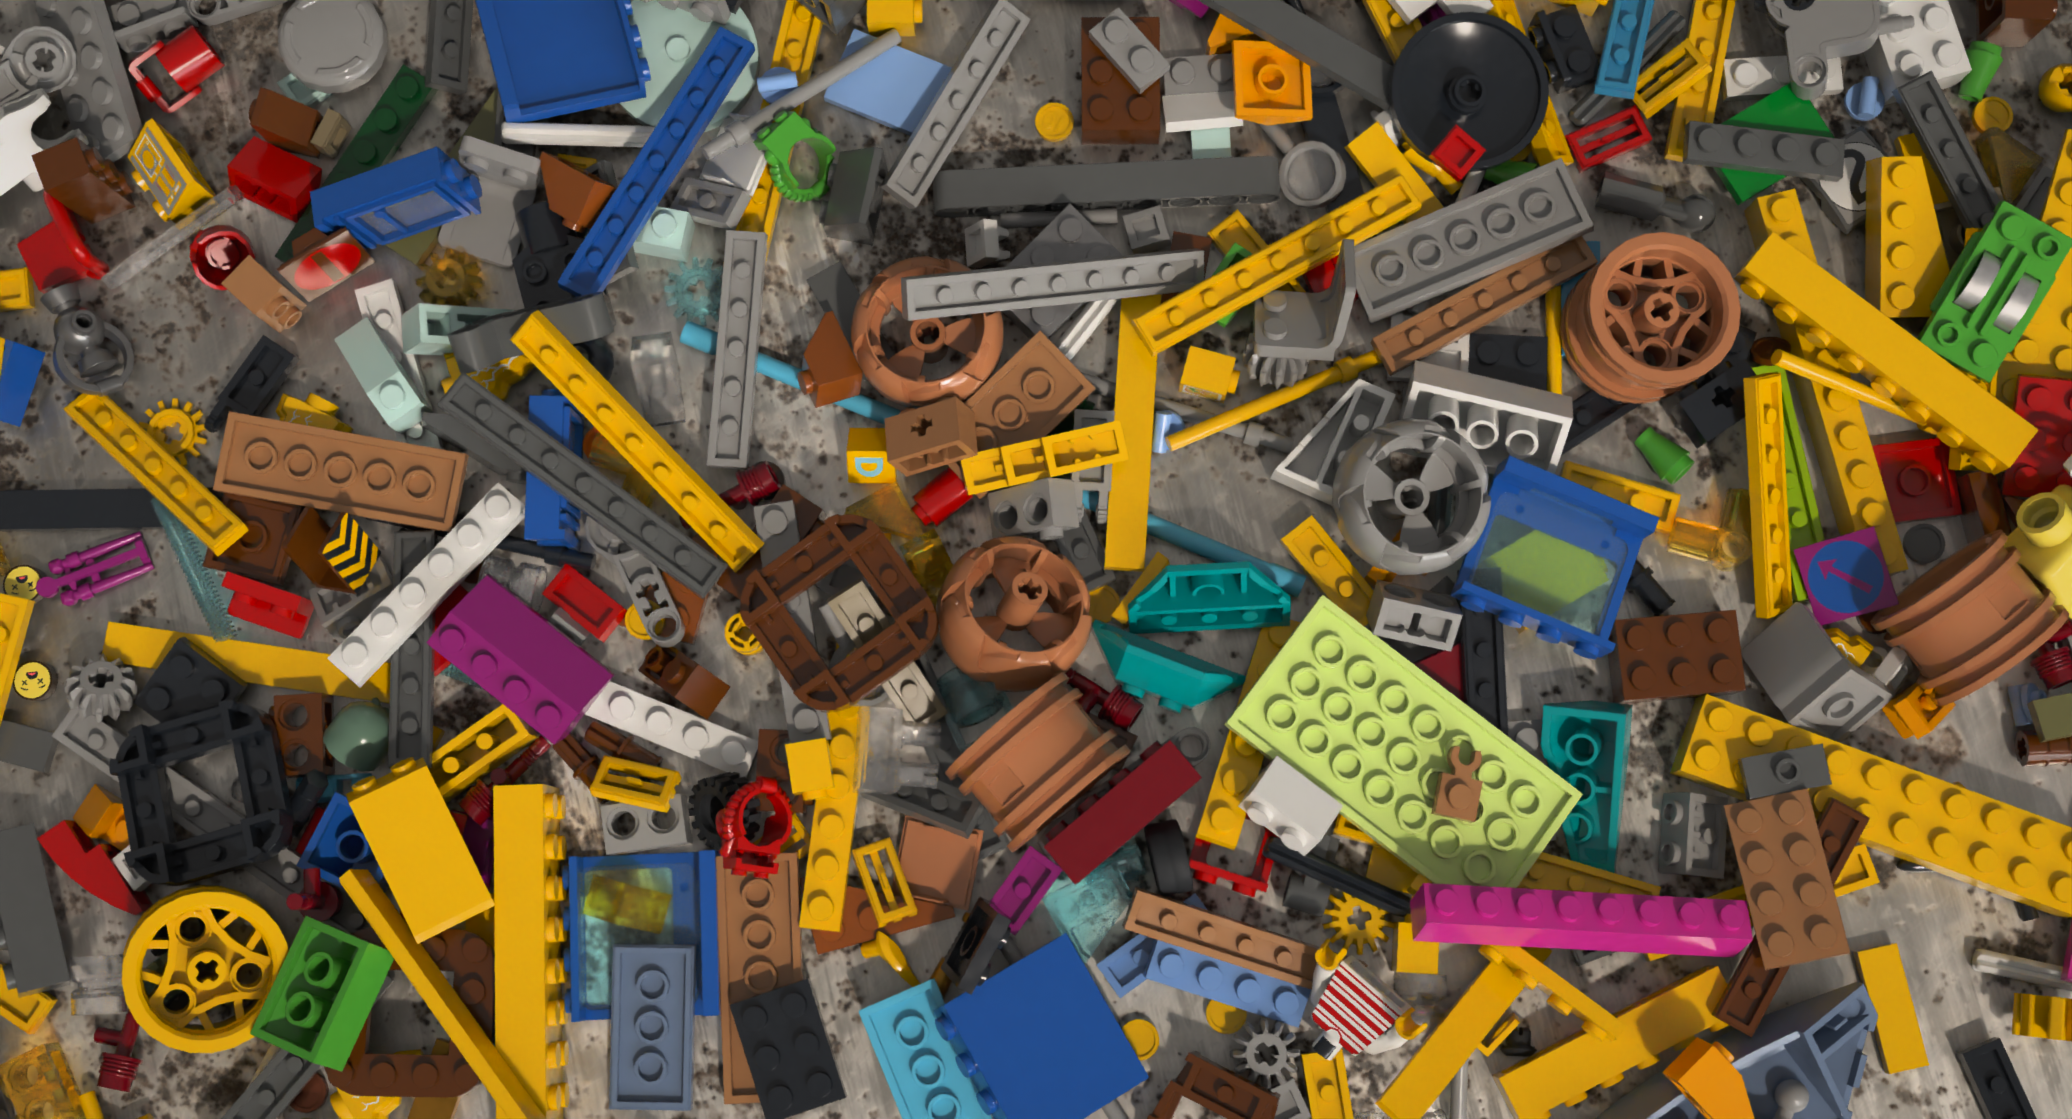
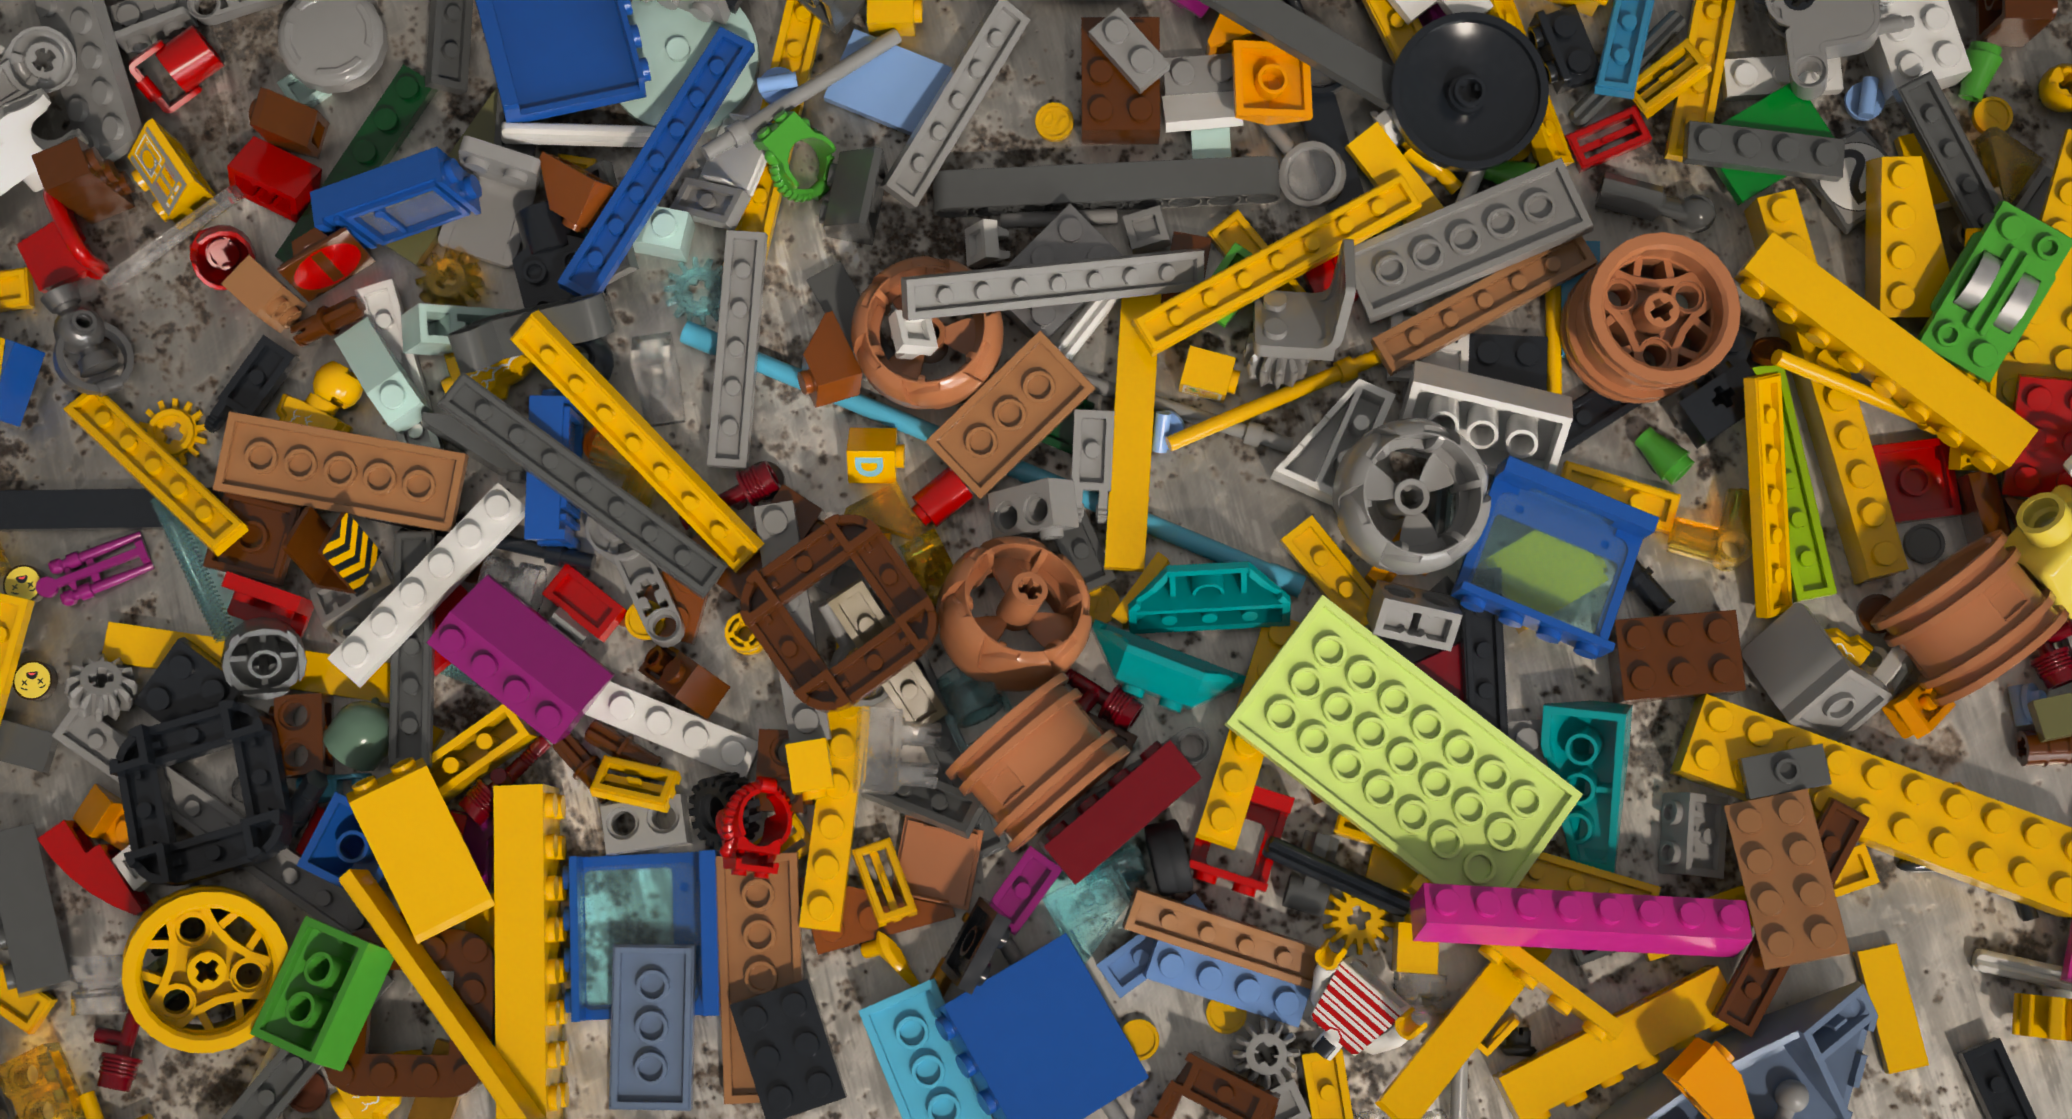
(263, 658): none -> dark grey cylinder
(317, 898): dark red piece -> none
(328, 321): none -> reddish brown axle
(331, 134): dark tan tile -> none
(337, 385): none -> yellow piece
(627, 904): clear yellow slope -> none
(912, 336): none -> white tile
(930, 436): medium nougat brick -> none
(1044, 457): yellow slope -> none
(1290, 806): white brick -> none
(1457, 153): red tile -> none
(1457, 793): medium nougat plate -> none
(1846, 576): piece -> none

